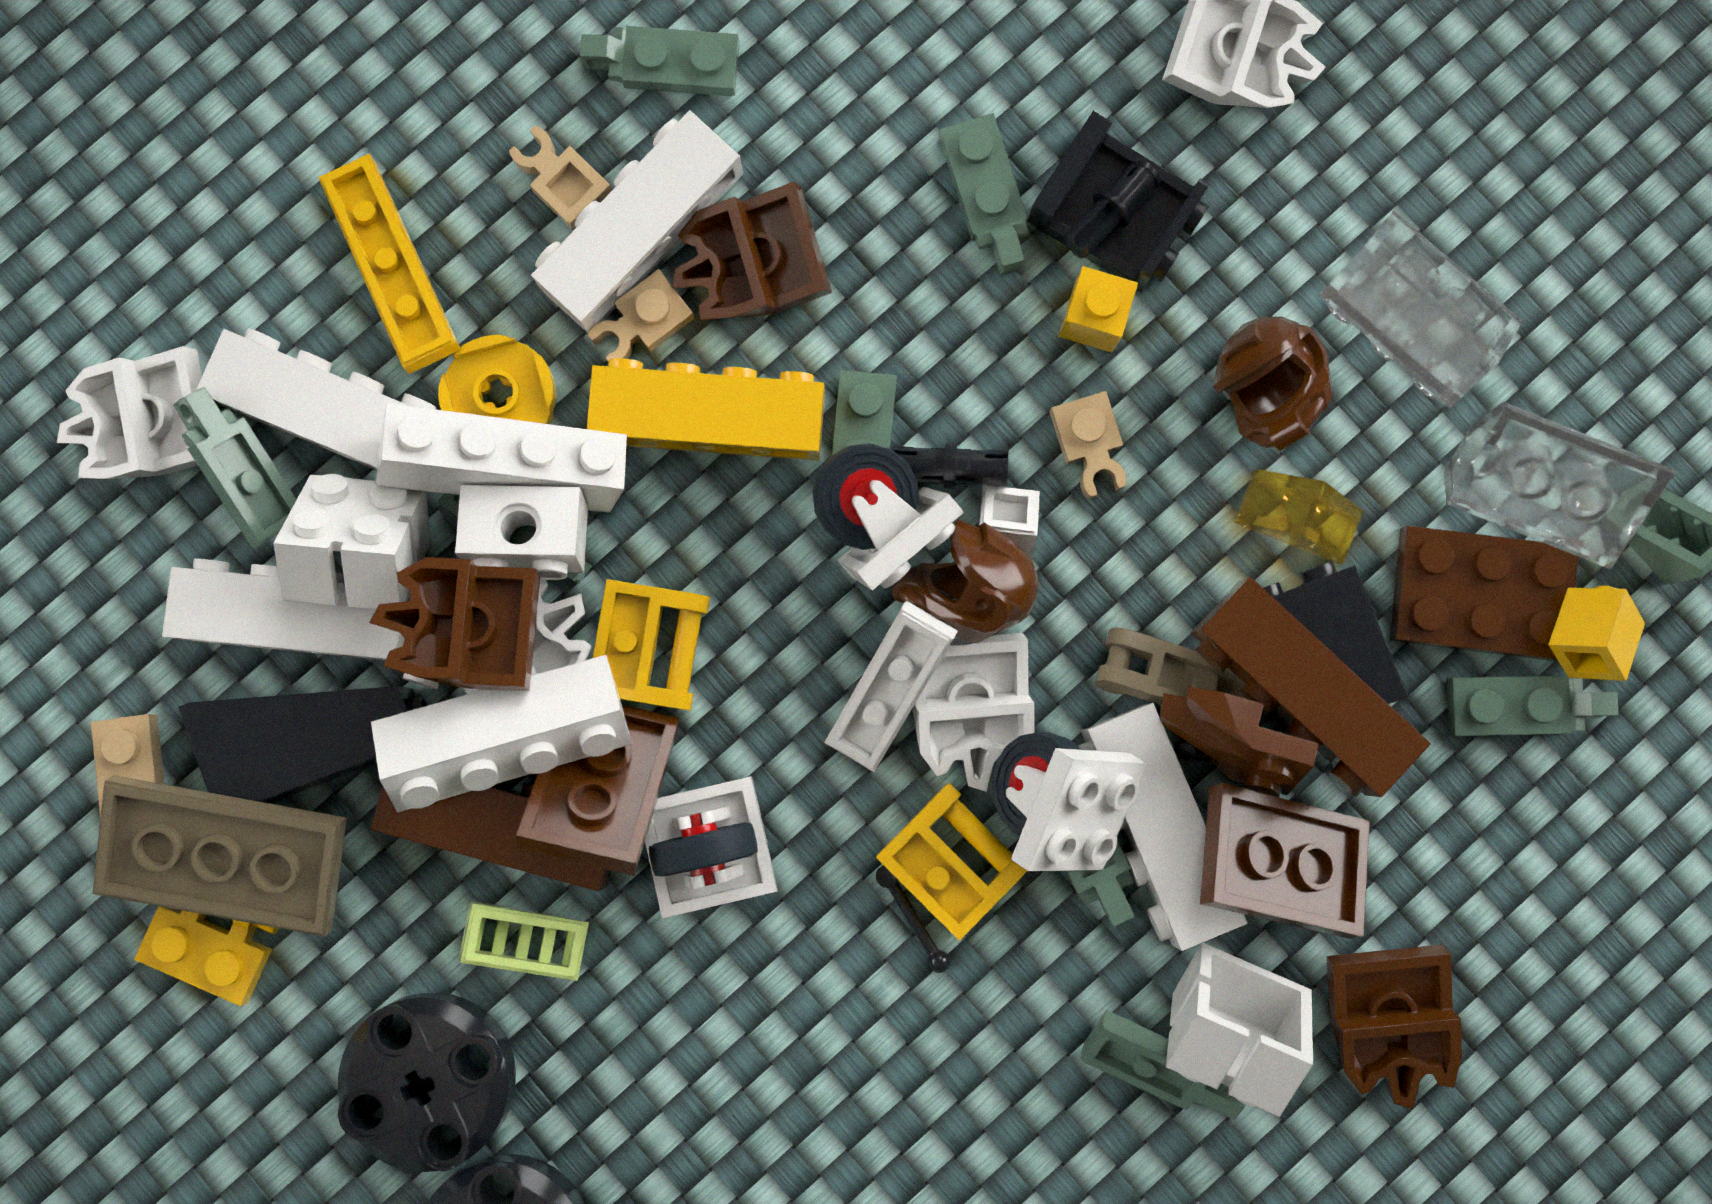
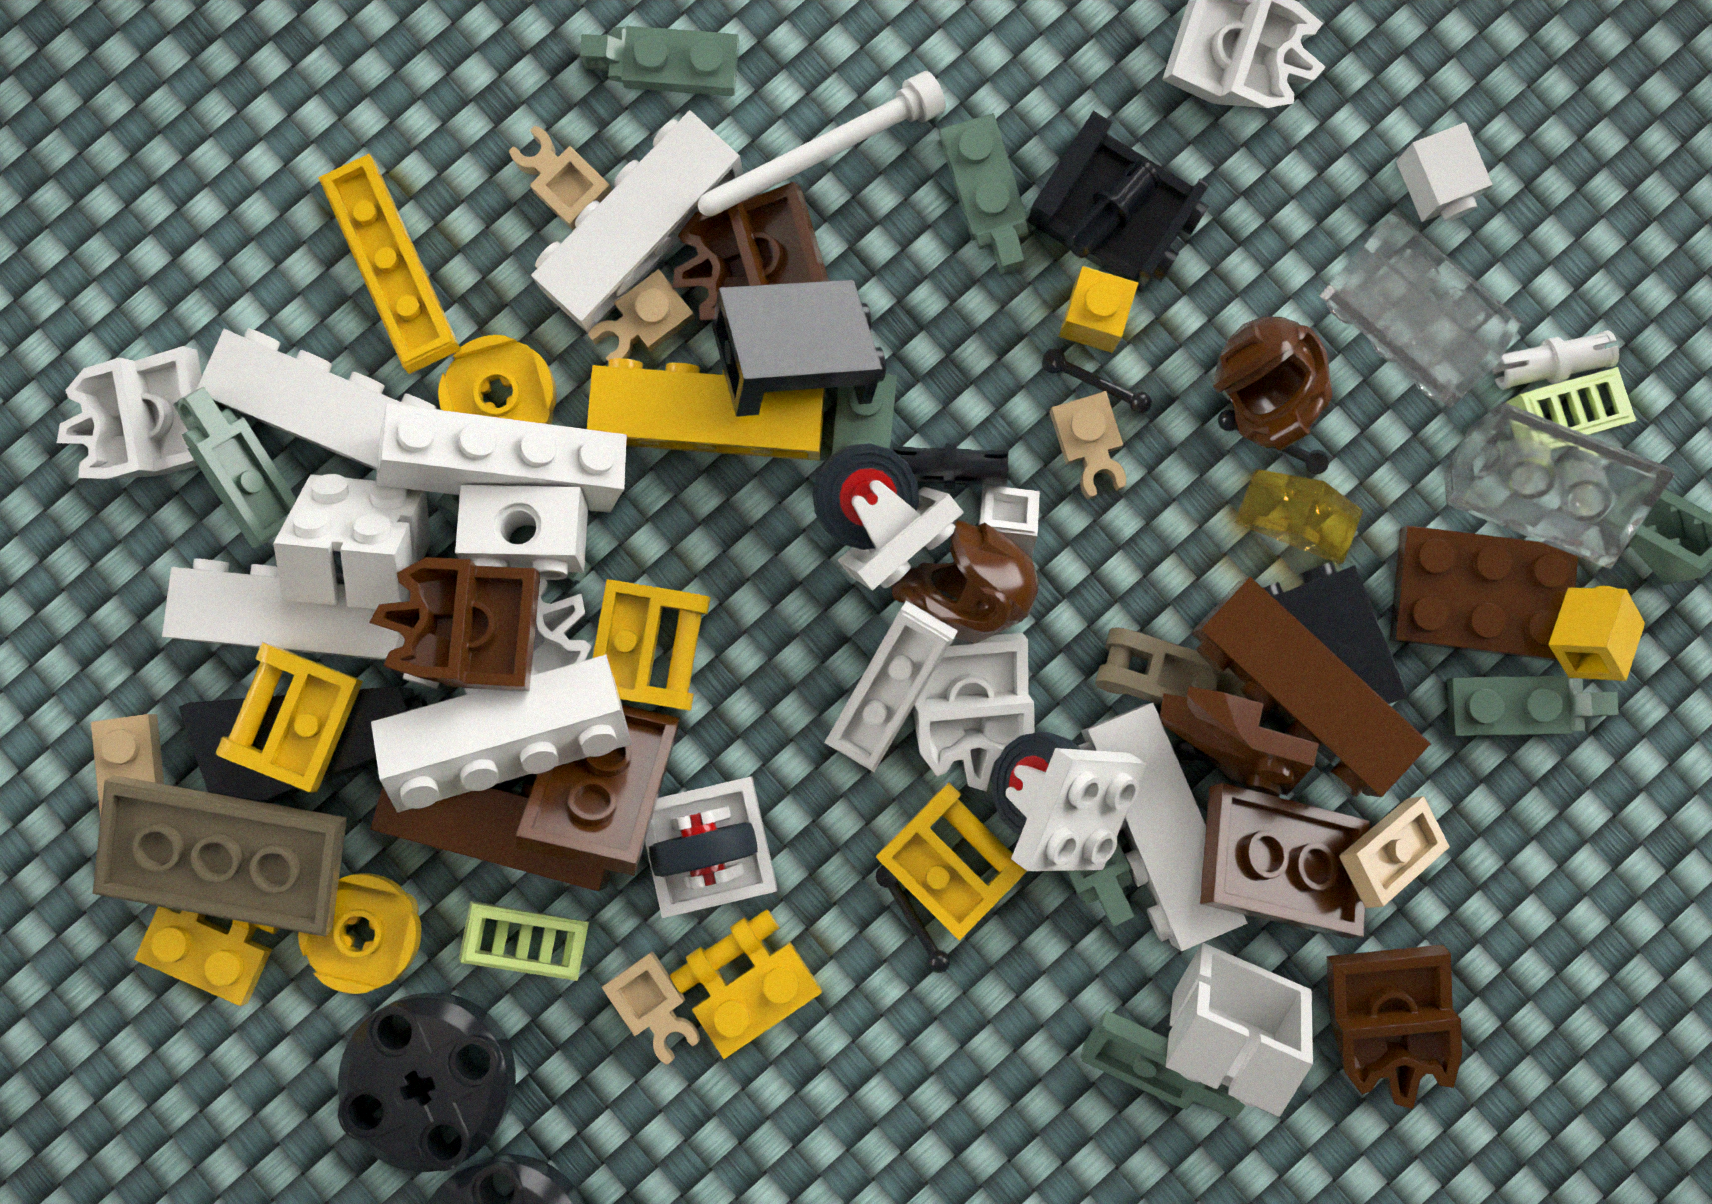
(305, 725): none -> yellow plate
(380, 961): none -> yellow plate
(647, 999): none -> tan plate
(755, 999): none -> yellow plate
(795, 341): none -> panel
(917, 100): none -> white piece
(1055, 361): none -> black hinge
(1315, 461): none -> black hinge
(1394, 852): none -> tan plate
(1444, 174): none -> white brick
(1550, 394): none -> yellowish green slope
(1556, 360): none -> white pin

